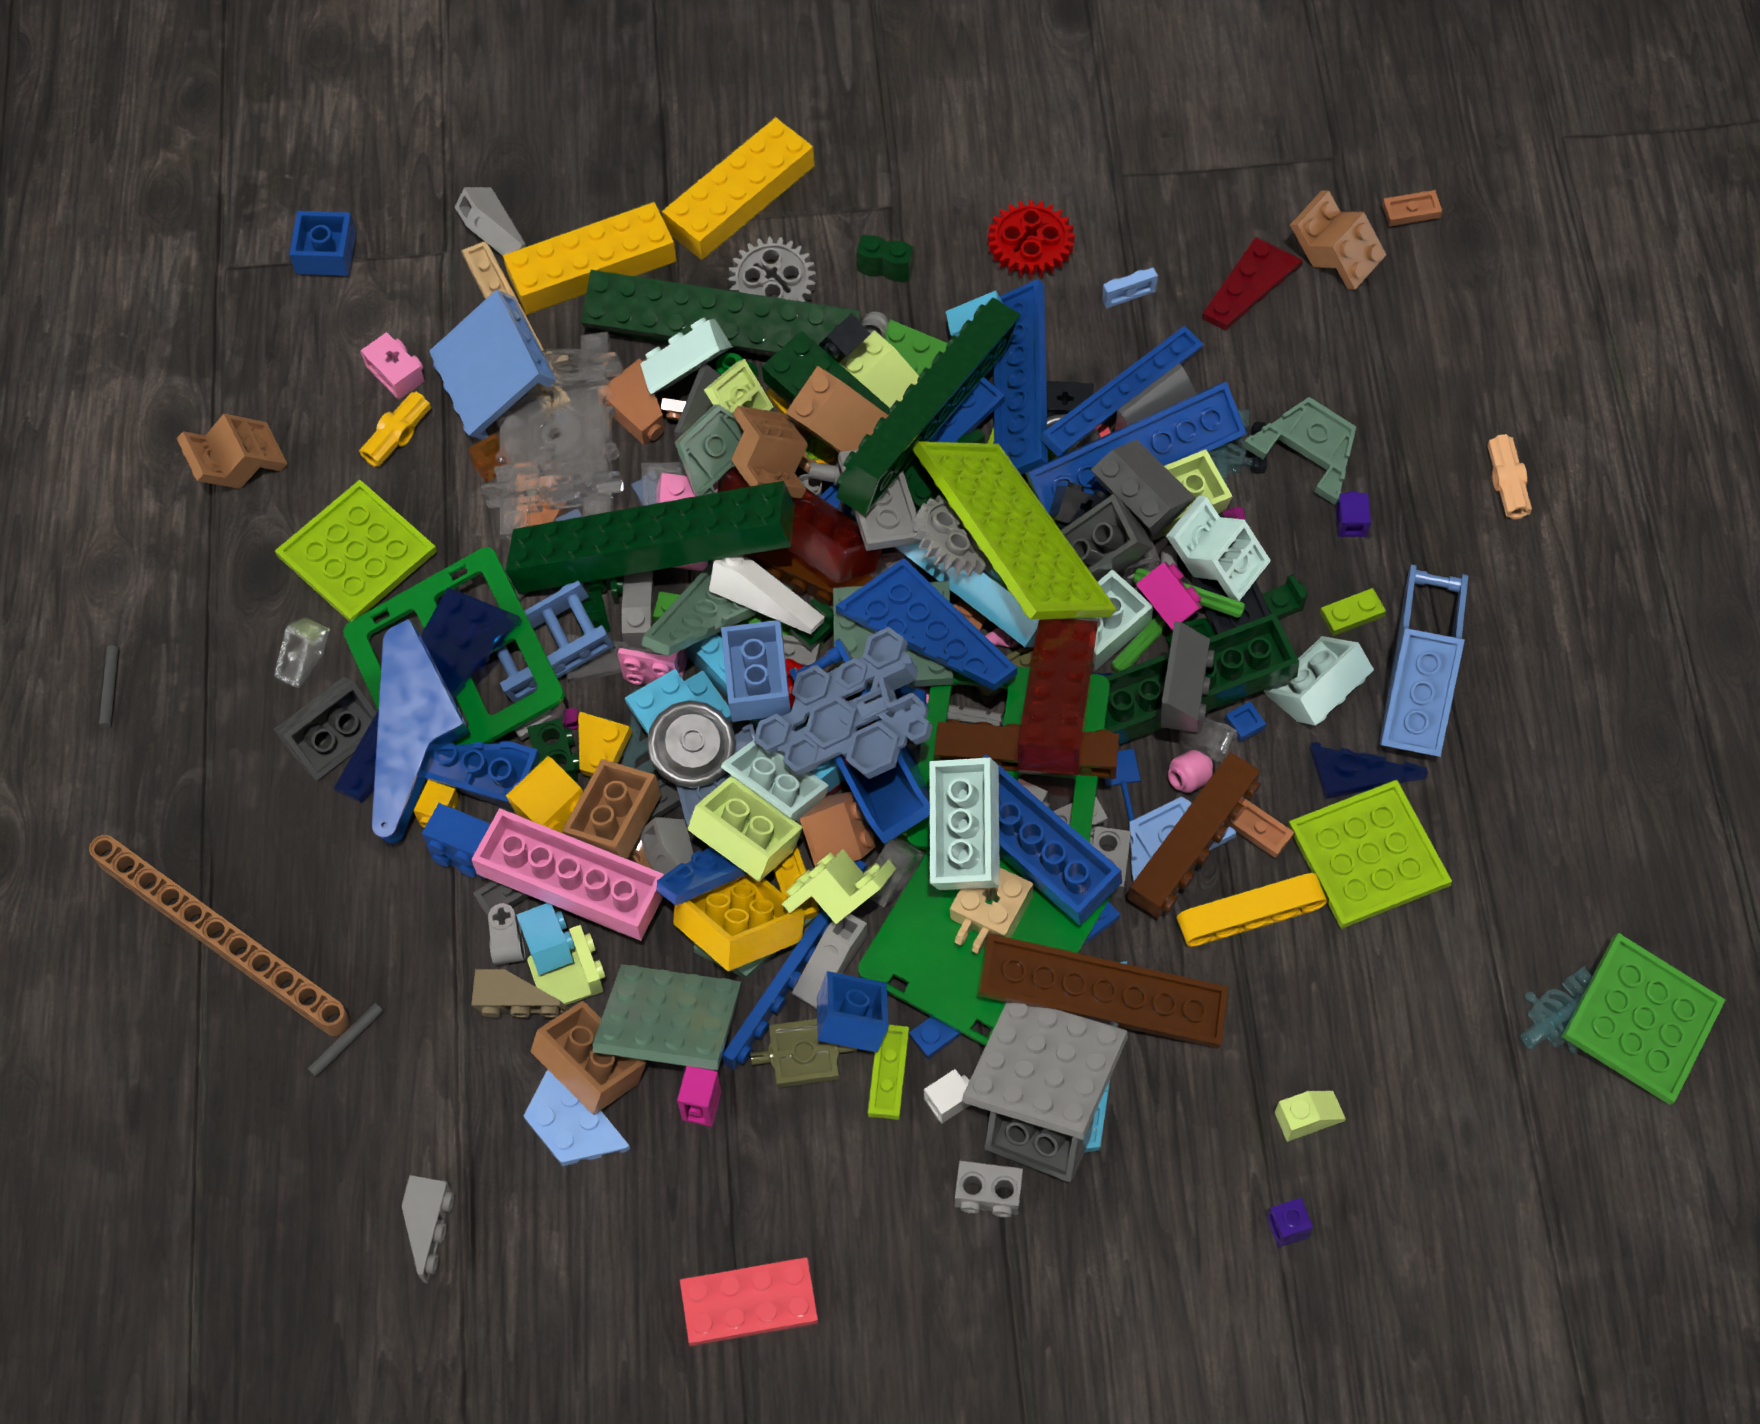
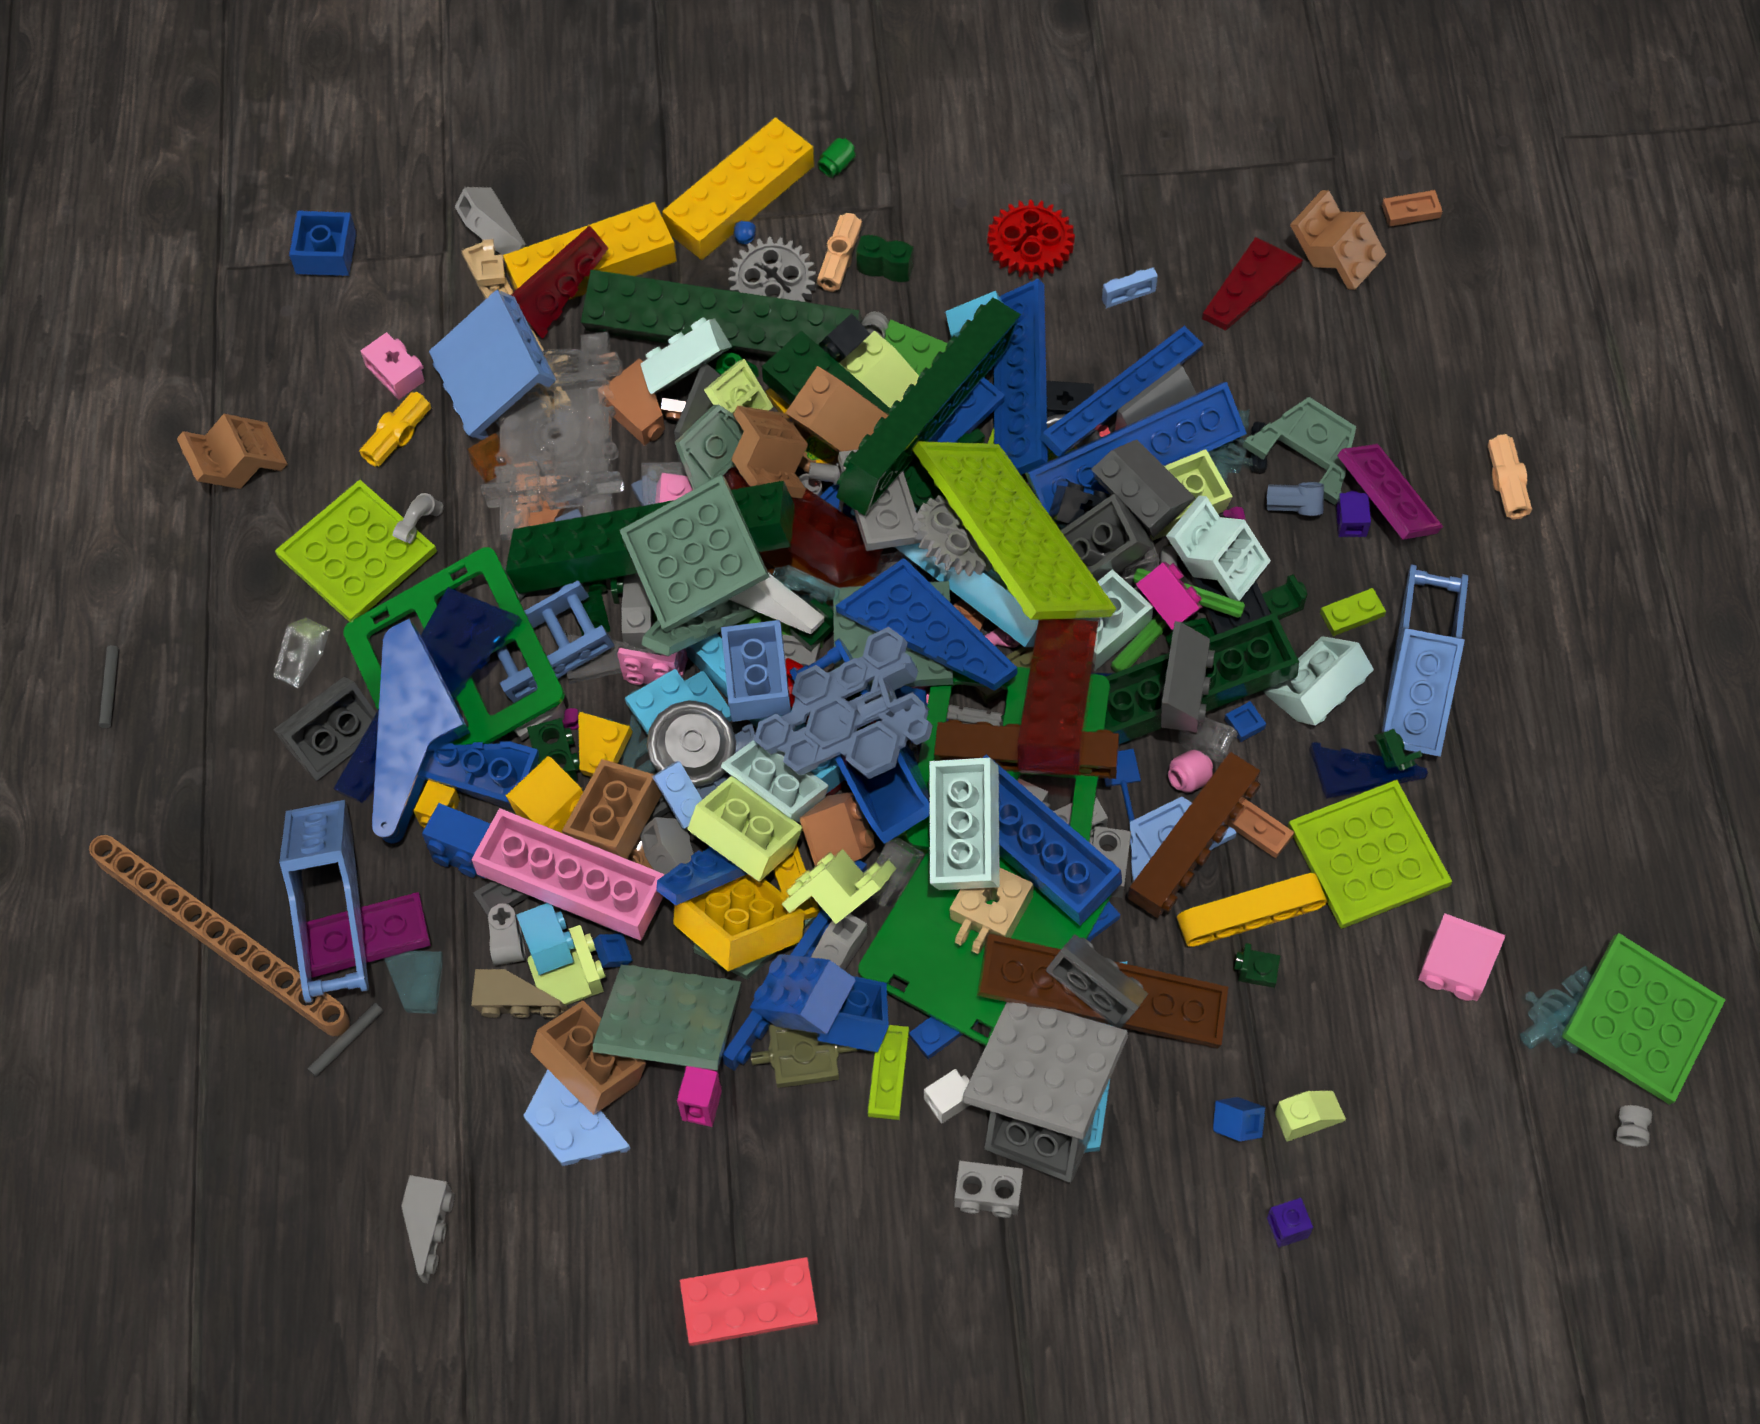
(313, 839): none -> medium blue piece
(387, 930): none -> magenta tile
(417, 979): none -> clear light blue wing
(422, 505): none -> light grey piece
(490, 266): none -> tan plate
(558, 280): none -> dark red wing
(612, 950): none -> blue plate
(678, 792): none -> light blue plate
(694, 553): none -> sand green plate
(744, 232): none -> blue hinge
(802, 581): none -> clear light blue wing
(802, 993): none -> blue brick
(836, 157): none -> green brick
(839, 252): none -> light nougat piece
(1097, 981): none -> dark grey slope
(1239, 1119): none -> blue panel
(1257, 967): none -> dark green bracket
(1305, 498): none -> sand blue piece
(1390, 491): none -> magenta tile
(1391, 749): none -> dark green bracket
(1460, 958): none -> bright pink slope
(1634, 1126): none -> light grey wheel

